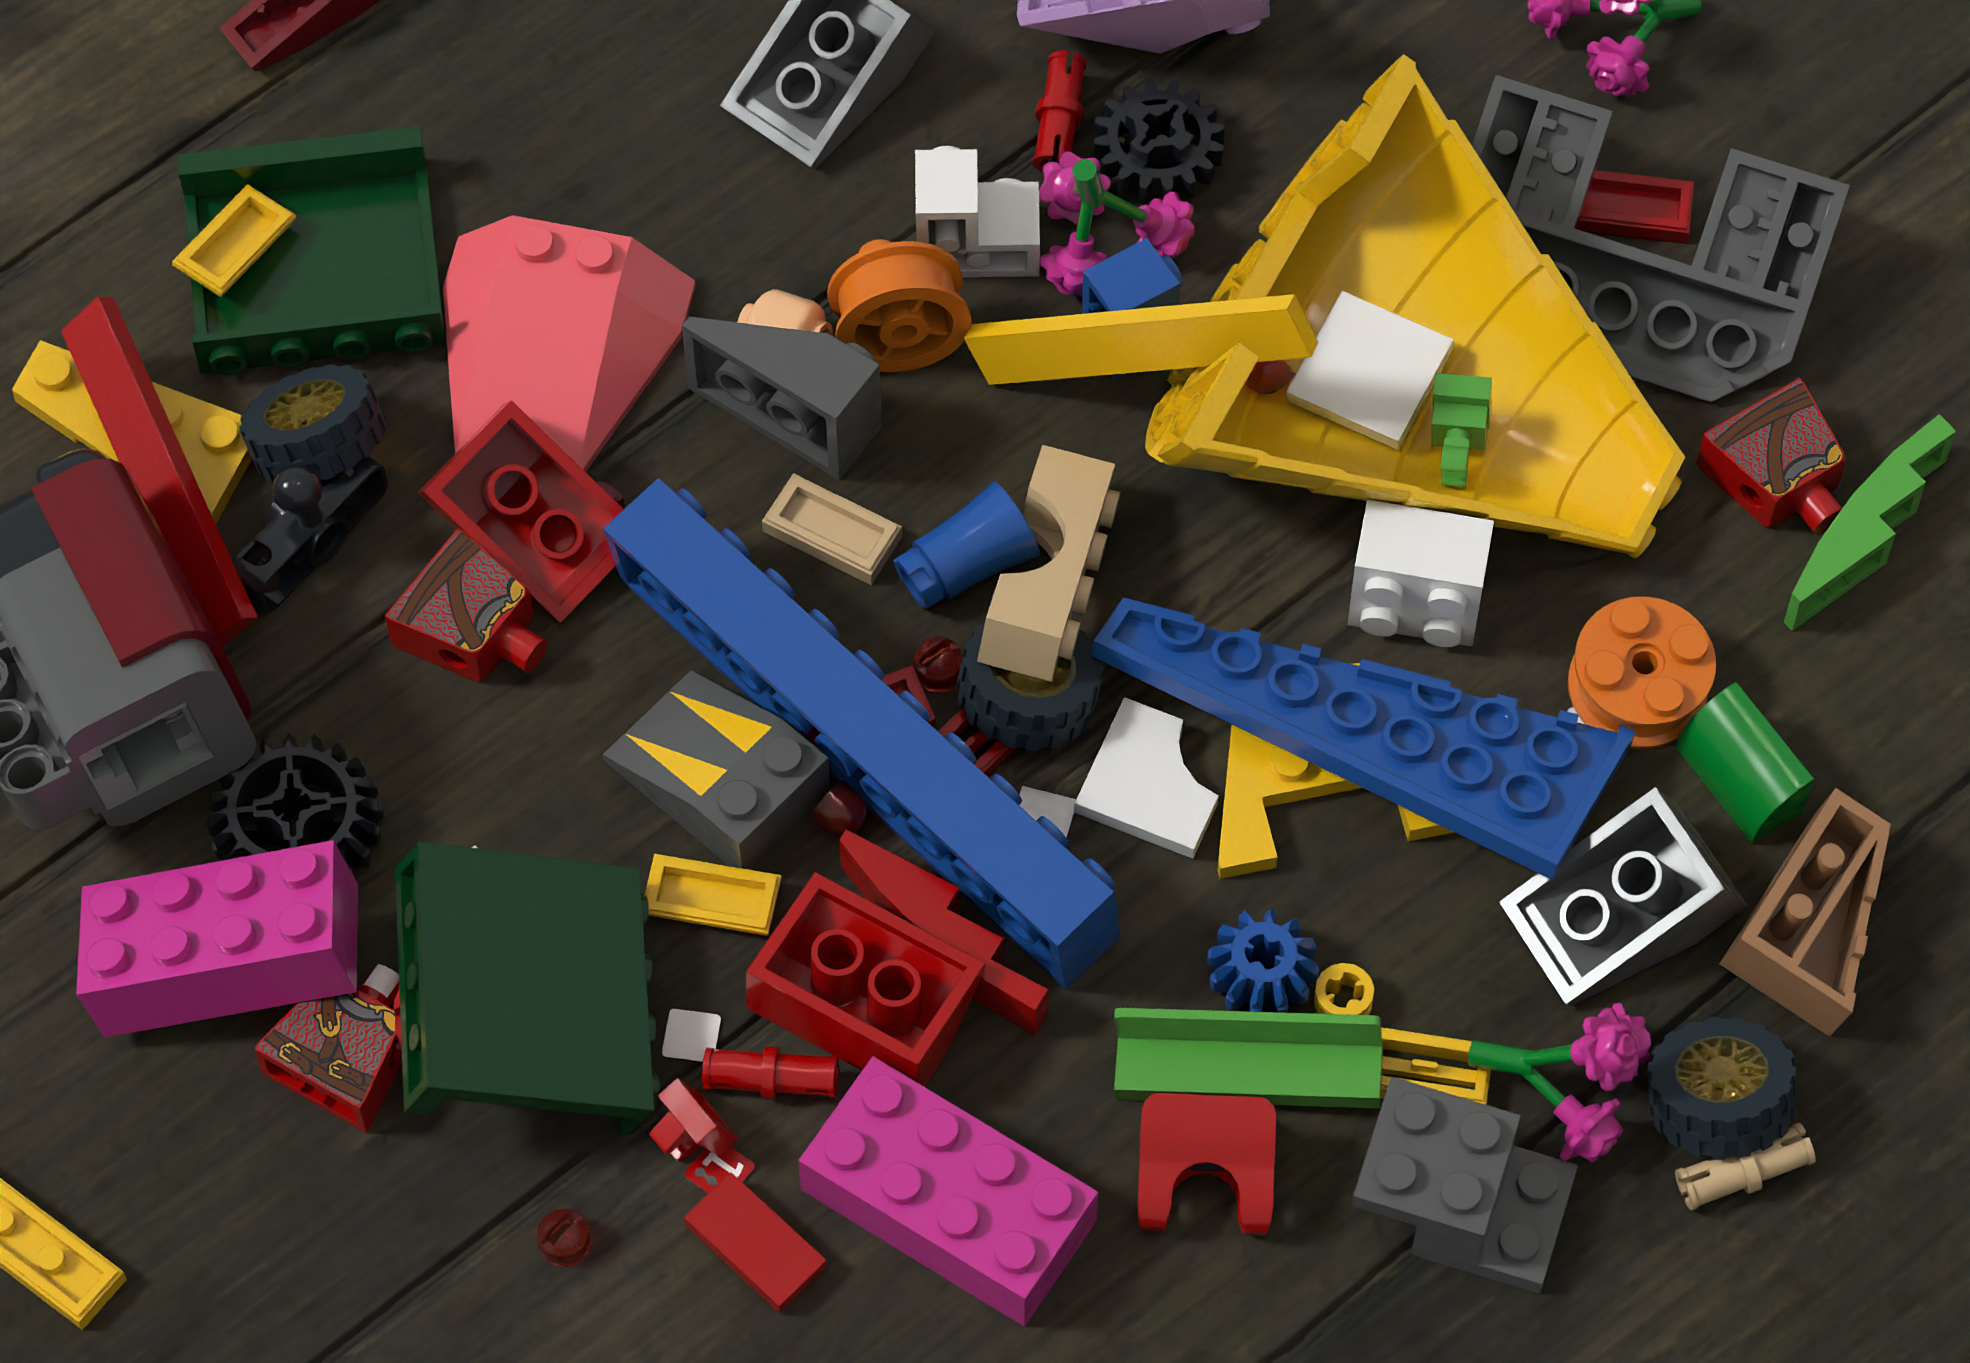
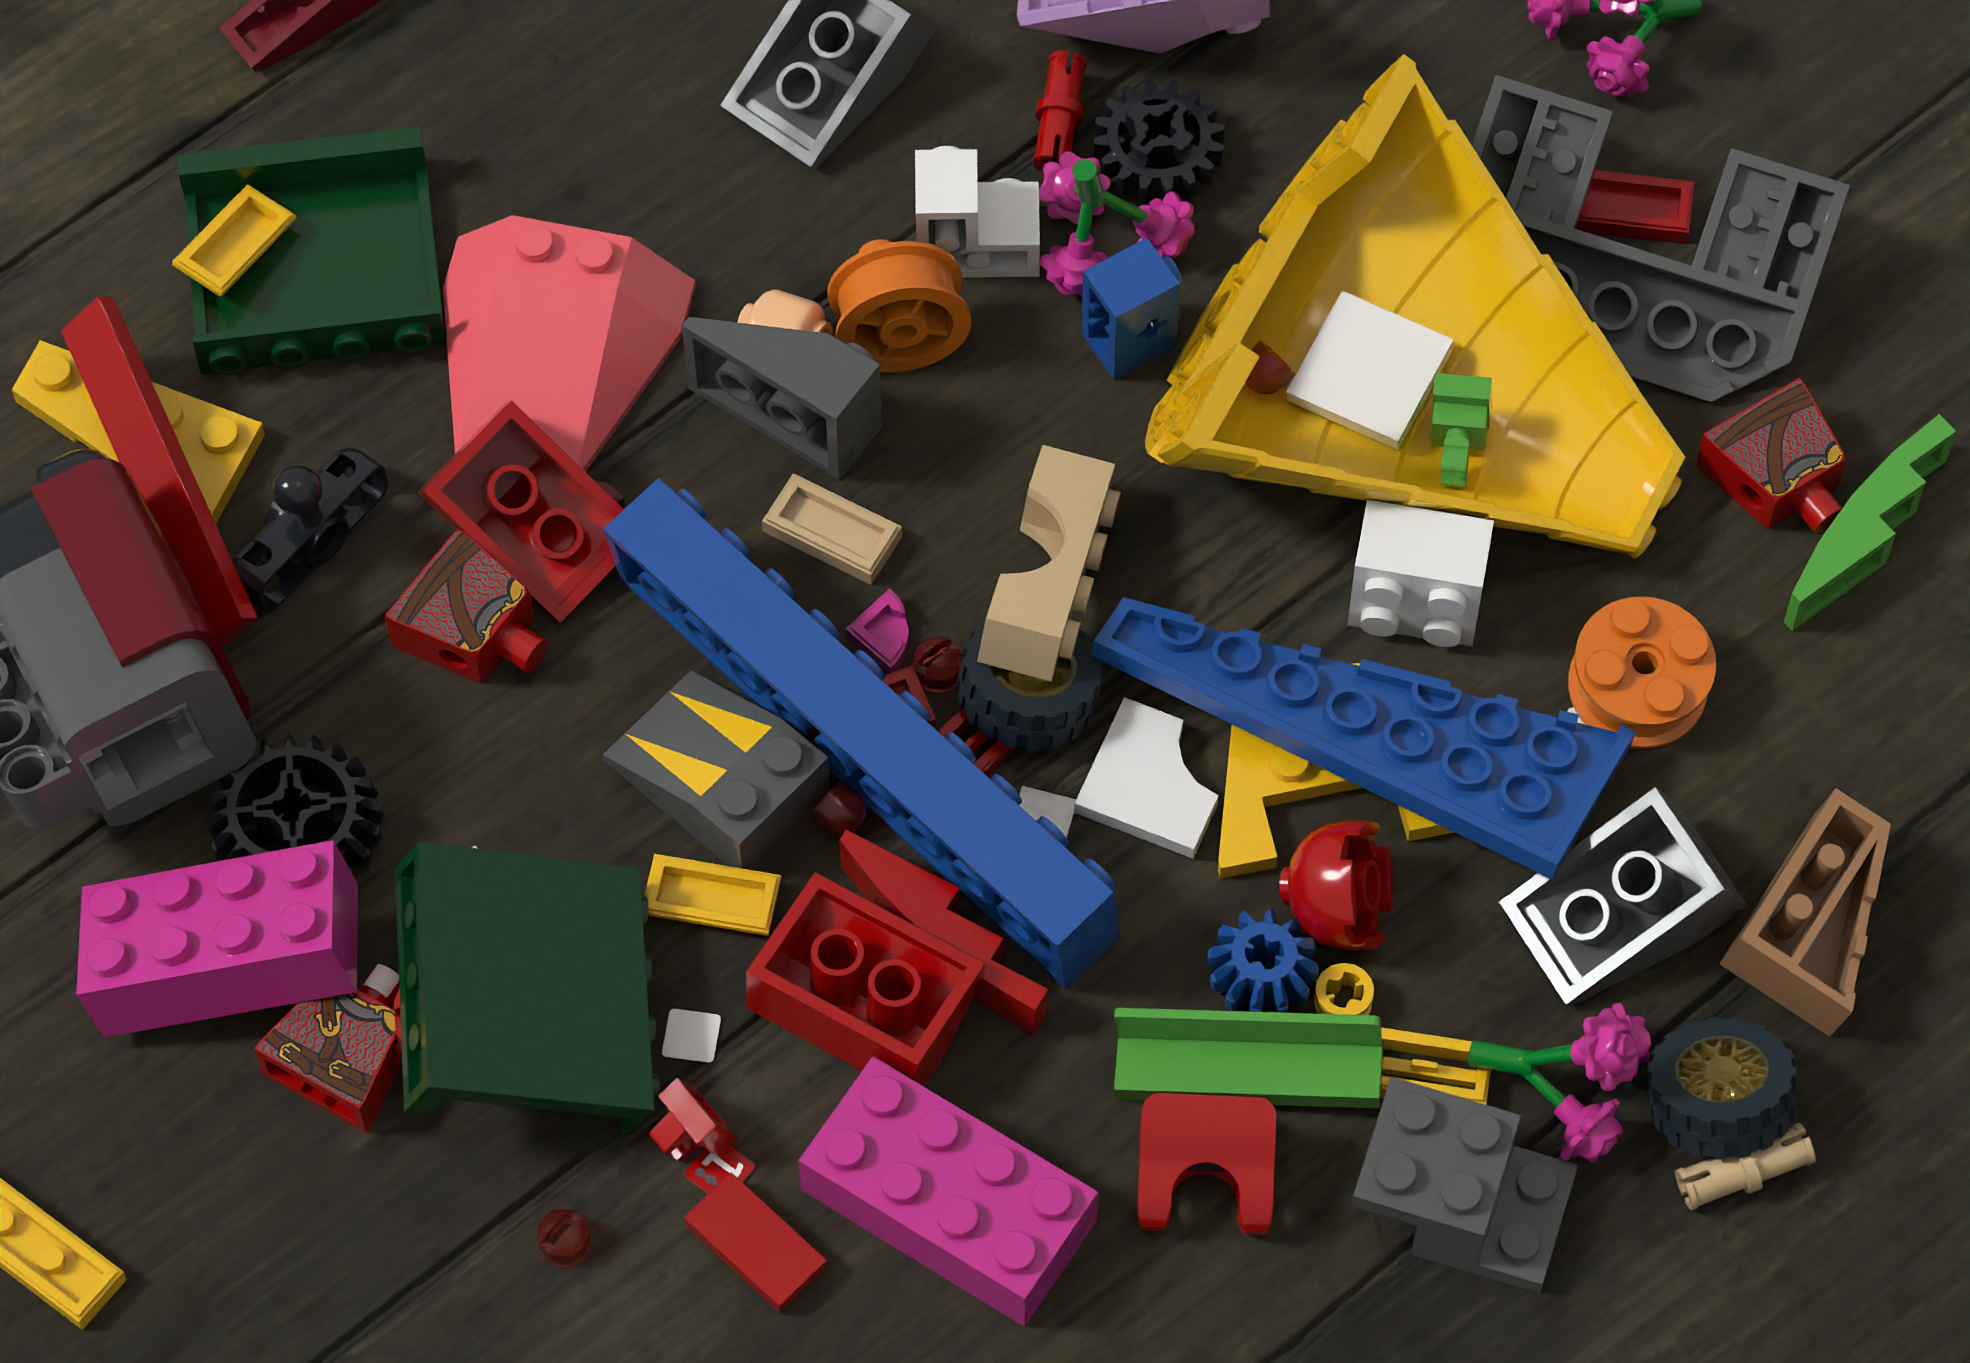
(314, 420): black wheel -> none
(770, 1072): red pin -> none
(882, 632): none -> dark pink tile
(967, 548): blue plant -> none
(1139, 339): yellow tile -> none
(1340, 885): none -> red cylinder
(1745, 764): green brick -> none

